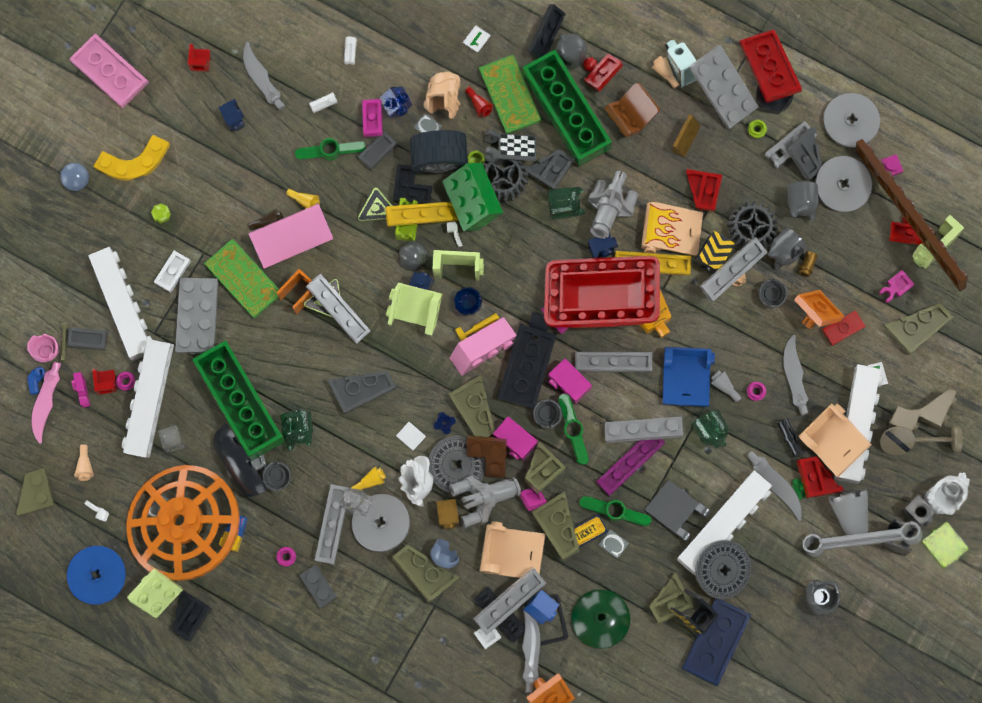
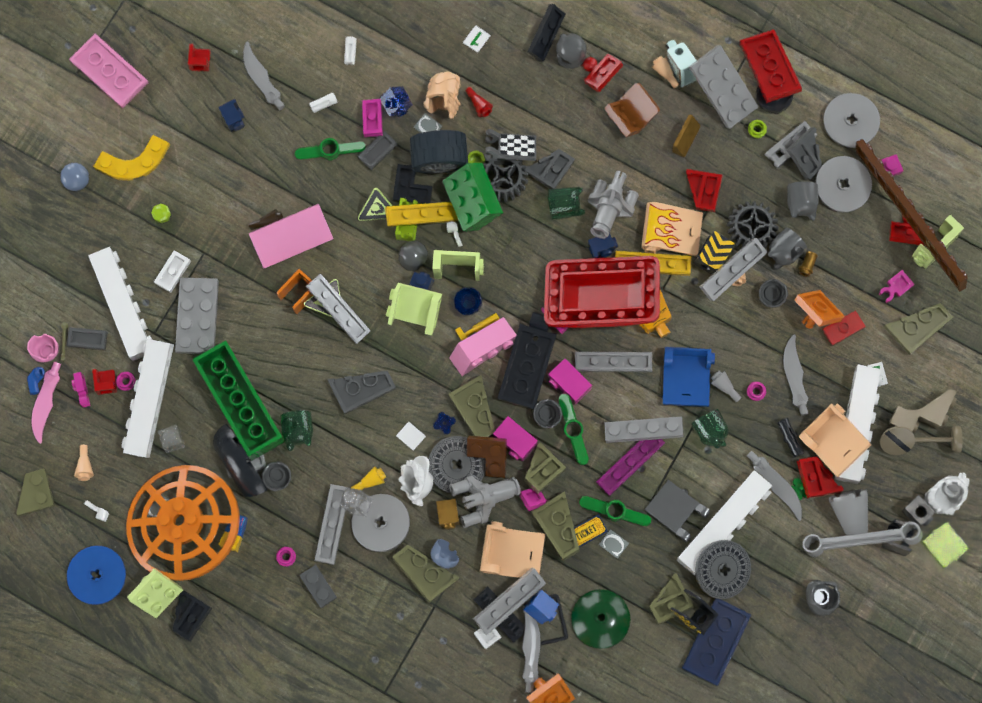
(243, 278): bright green tile -> none
(304, 199): yellow cone -> none
(509, 94): bright green tile -> none
(567, 108): green brick -> none

